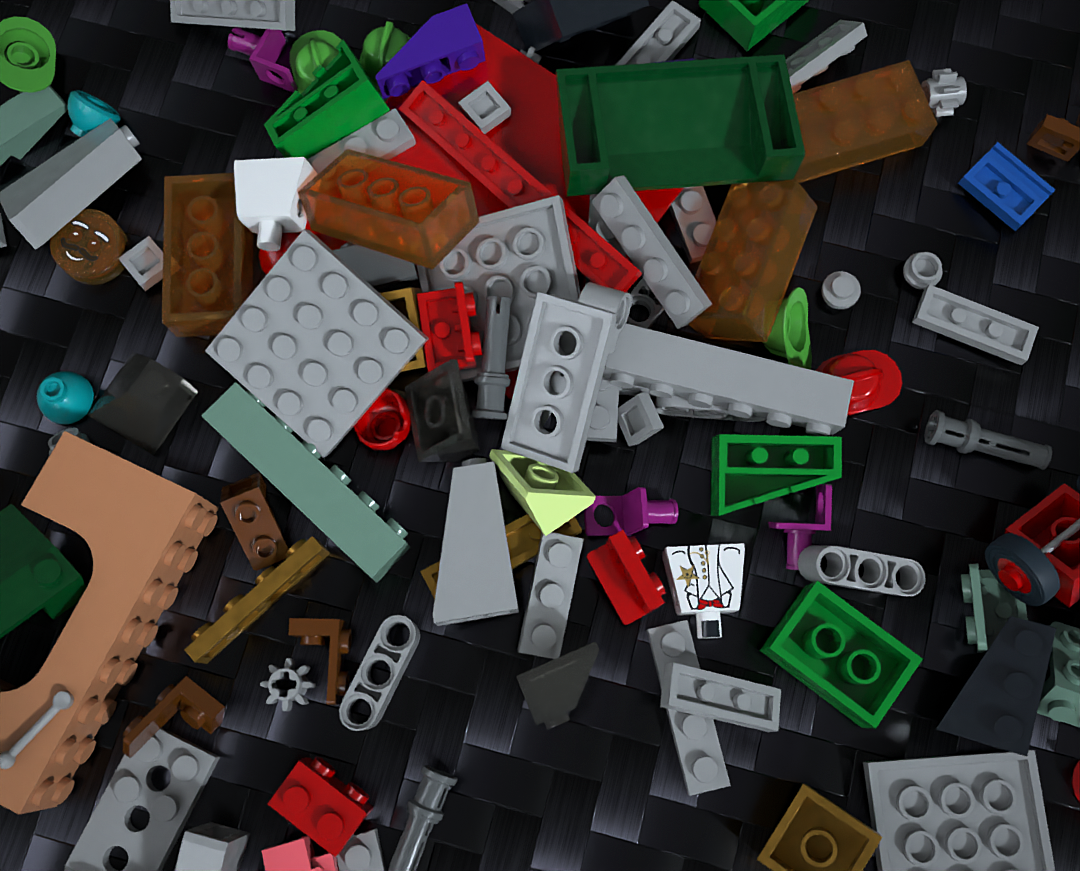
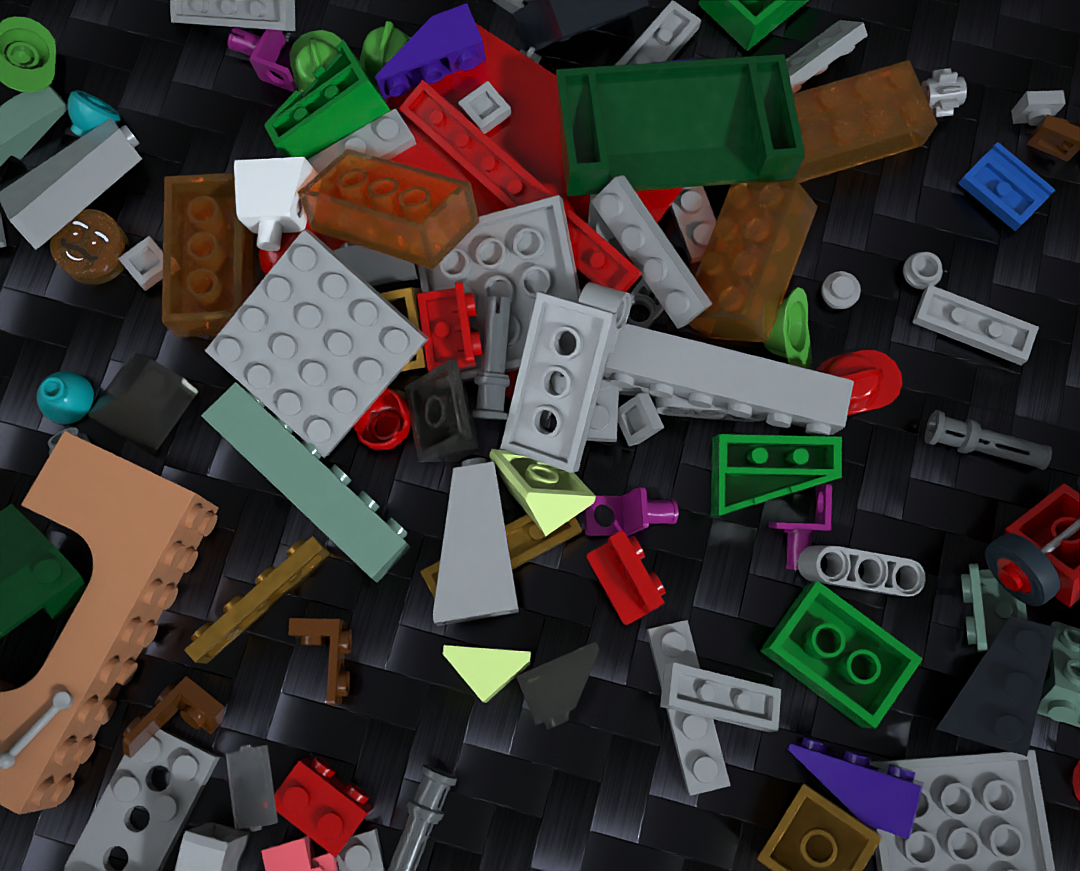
(251, 787): none -> clear piece
(254, 521): reddish brown bracket -> none
(284, 674): light grey gear -> none
(363, 686): light grey beam -> none
(486, 668): none -> yellowish green slope
(550, 595): light grey plate -> none
(705, 583): white torso -> none
(872, 794): none -> dark purple slope
(1036, 105): none -> light grey plate

